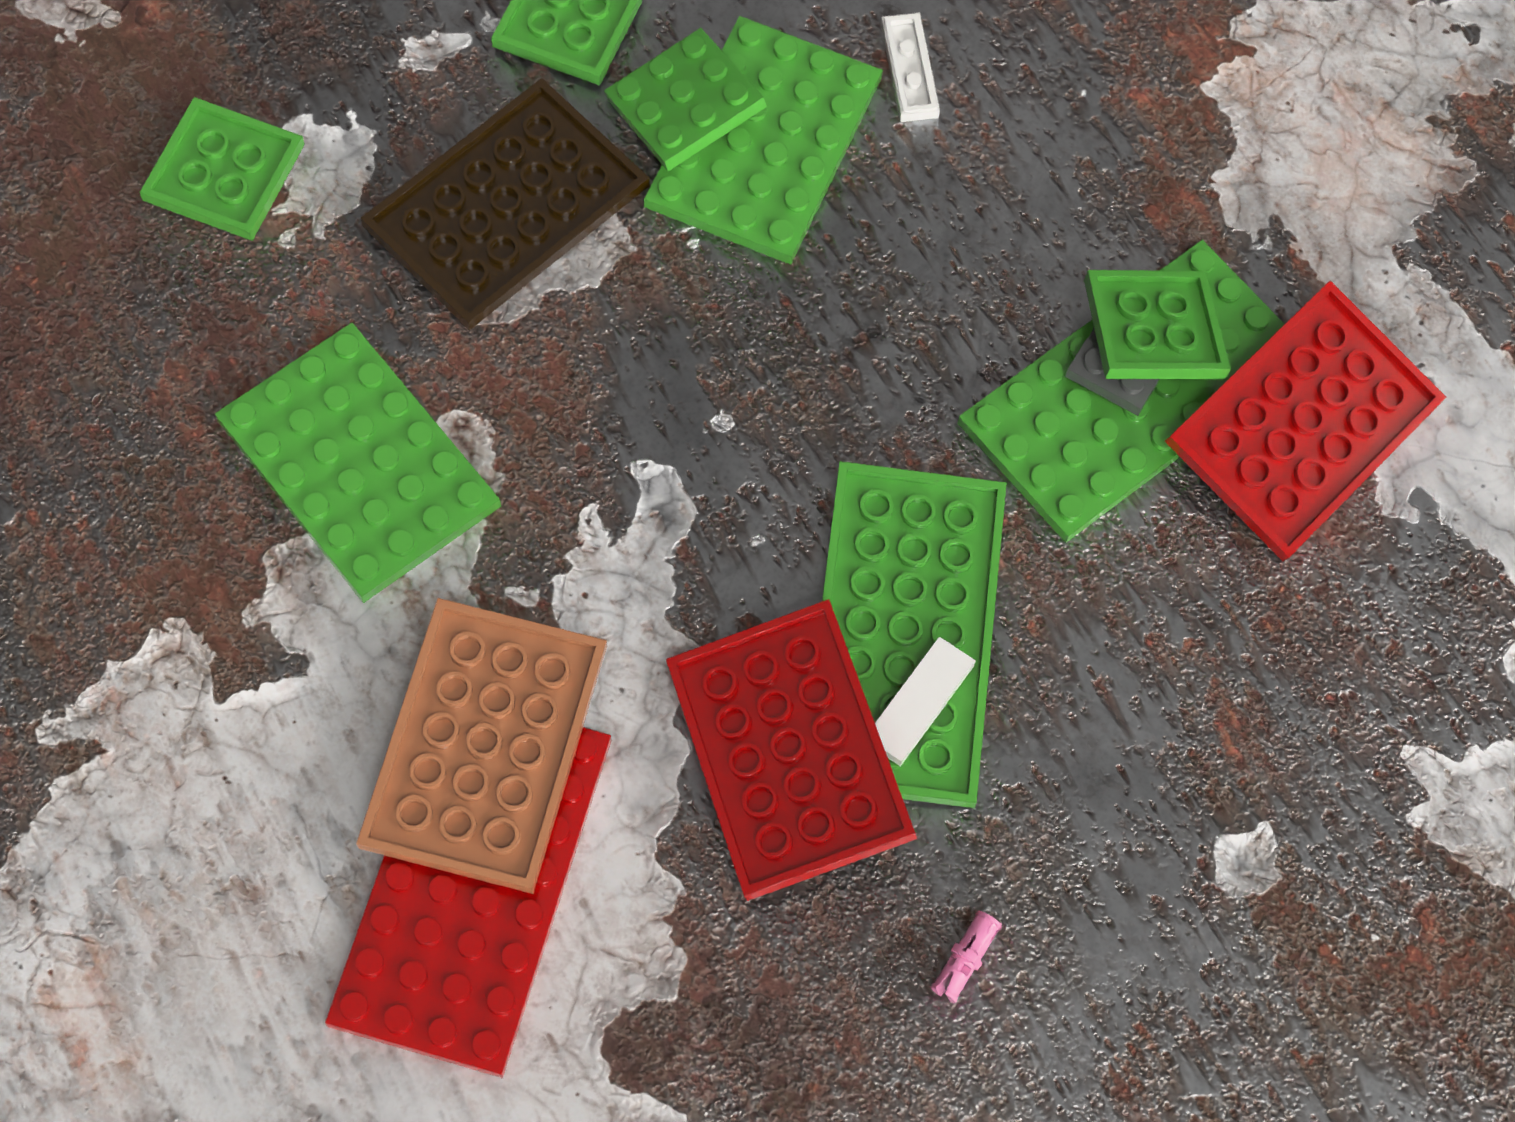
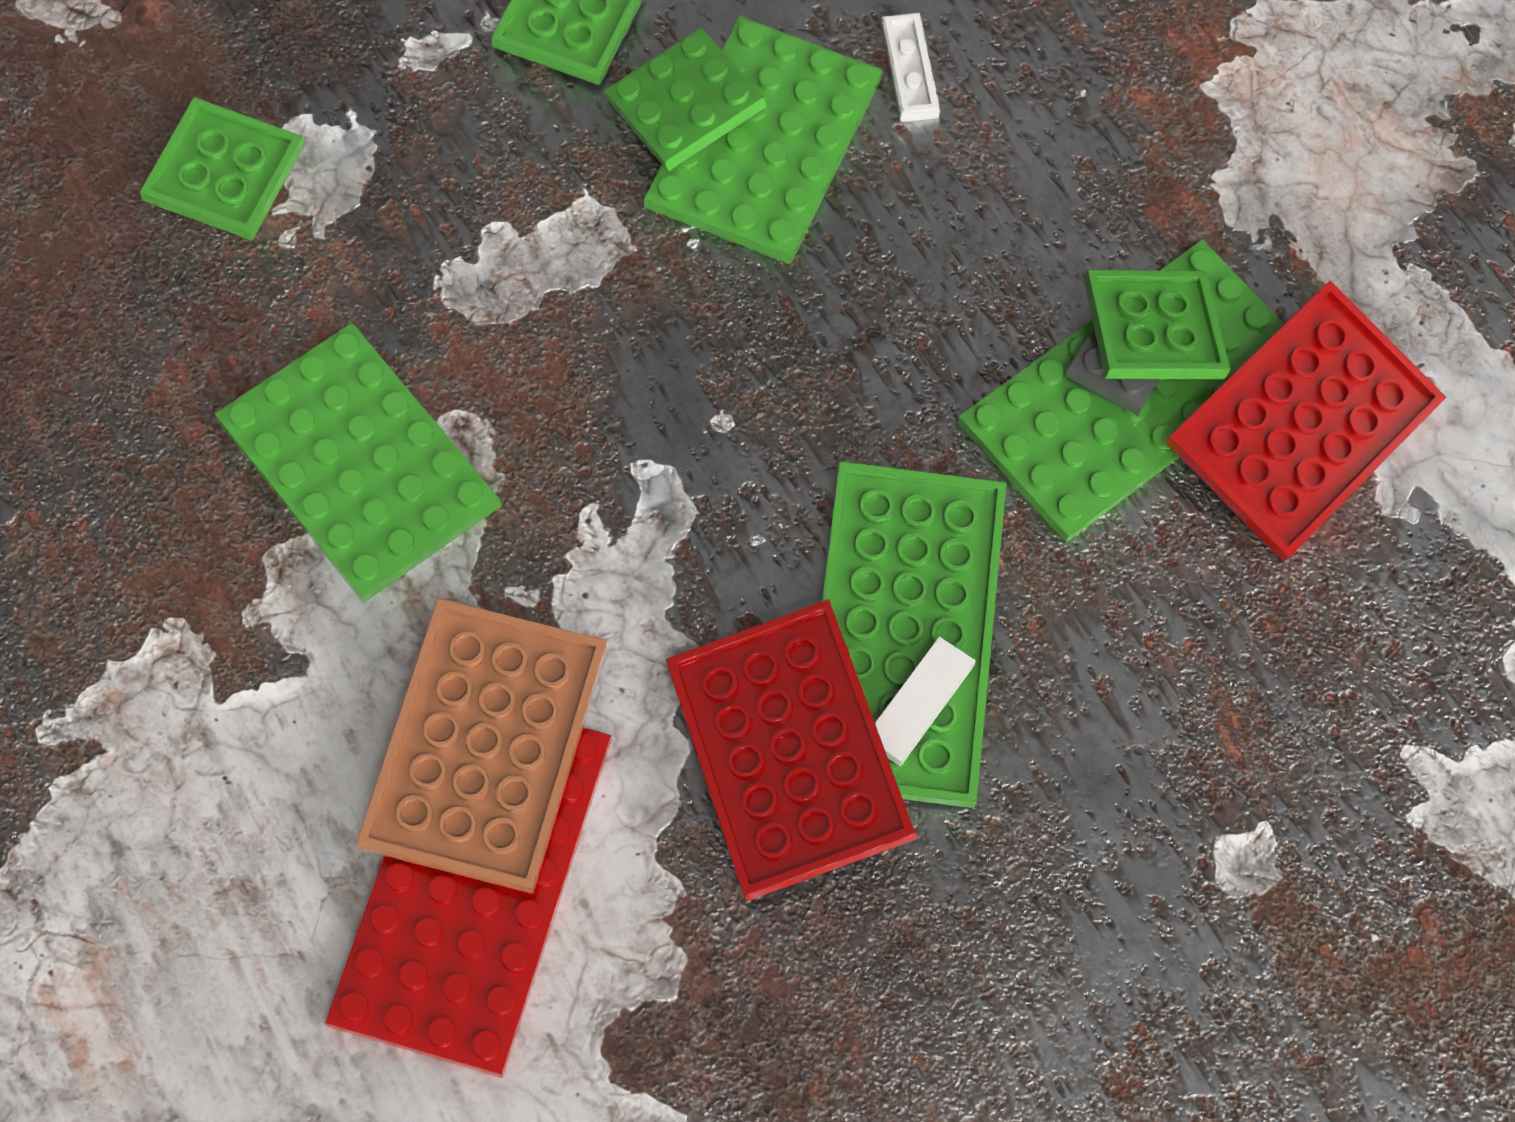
(505, 203): dark brown plate -> none
(966, 956): bright pink pin -> none

